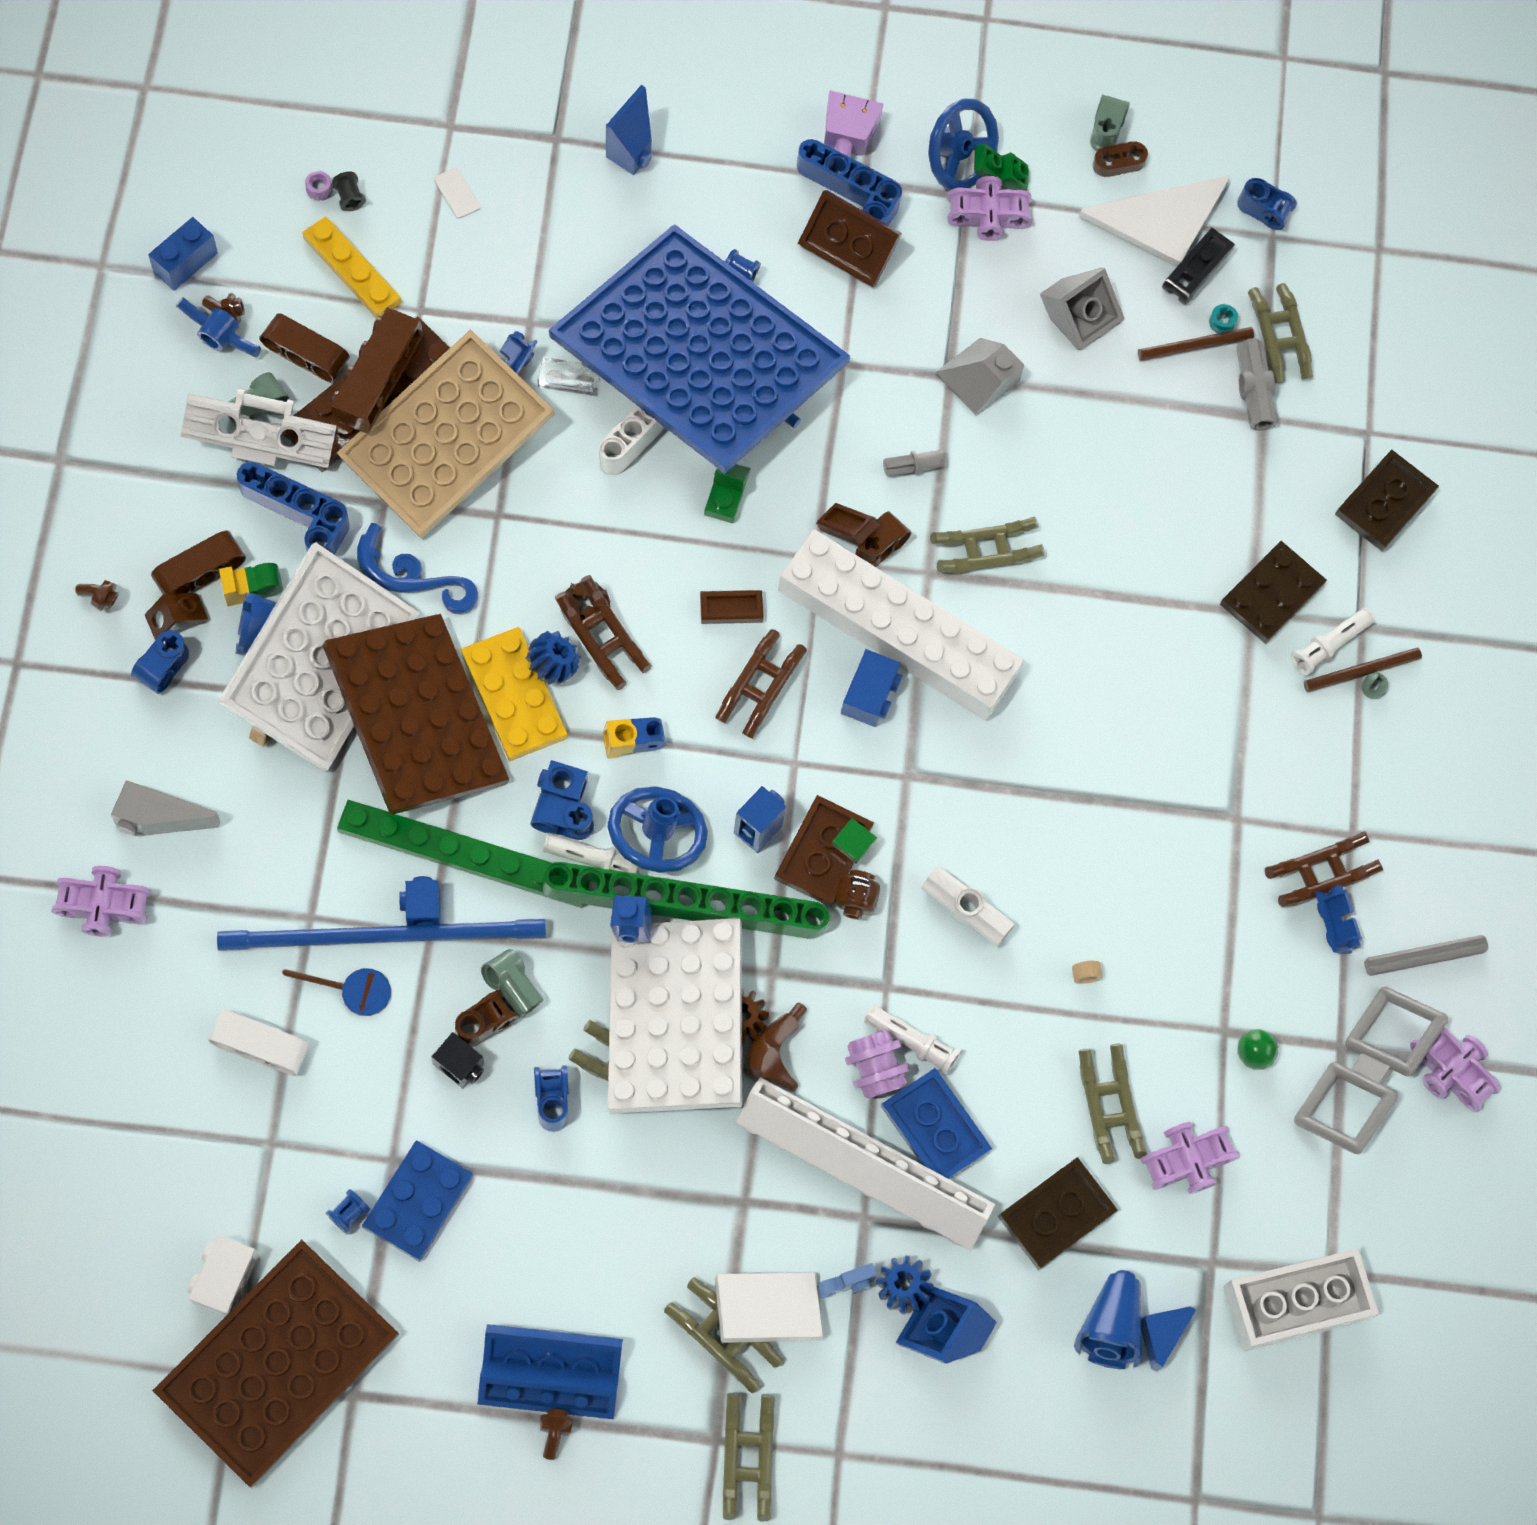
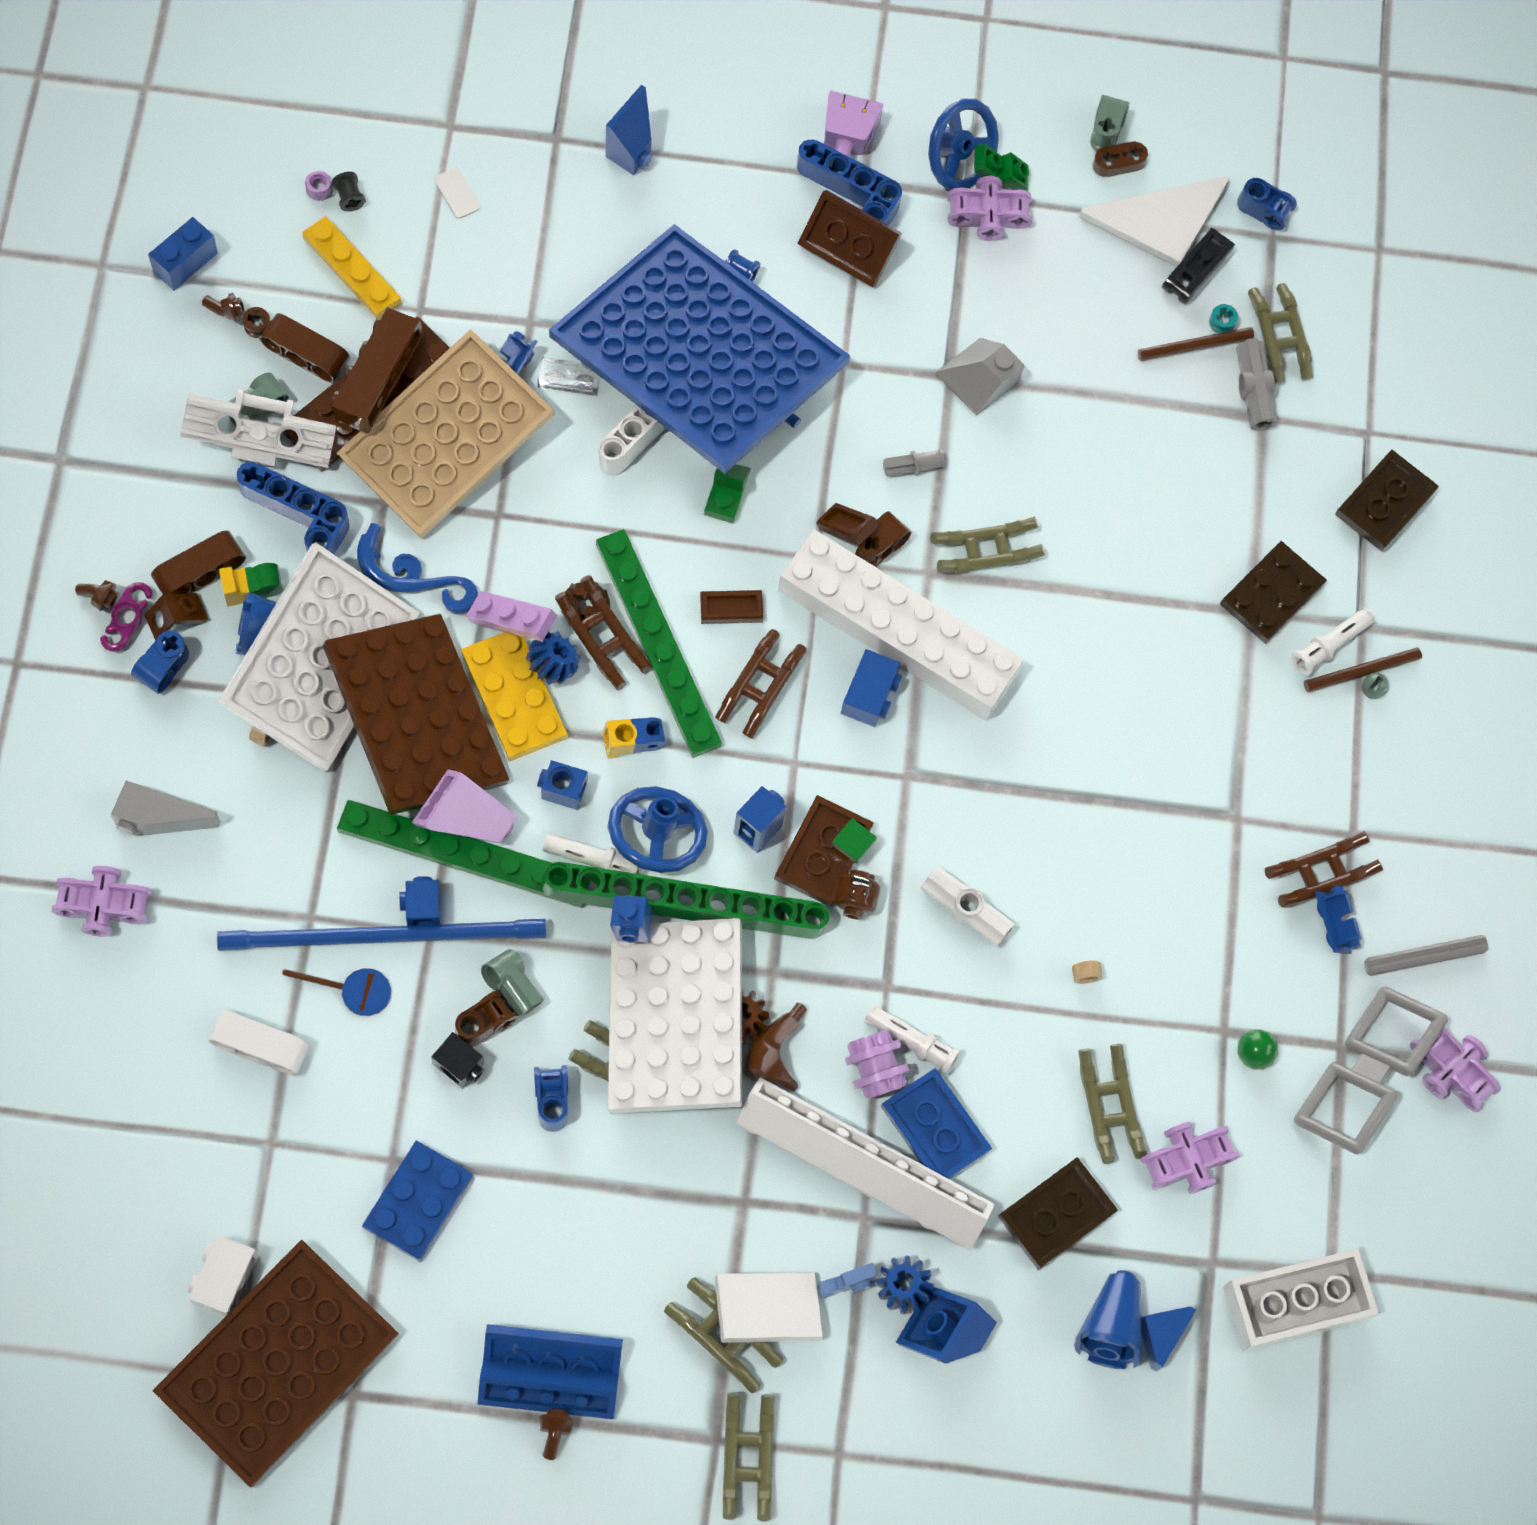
(126, 630): none -> magenta piece
(218, 329): blue piece -> none
(250, 315): none -> reddish brown bush
(348, 1211): blue bush -> none
(465, 810): none -> lavender slope
(511, 616): none -> lavender plate
(558, 816): blue piece -> none
(658, 643): none -> green plate
(1083, 306): light grey slope -> none

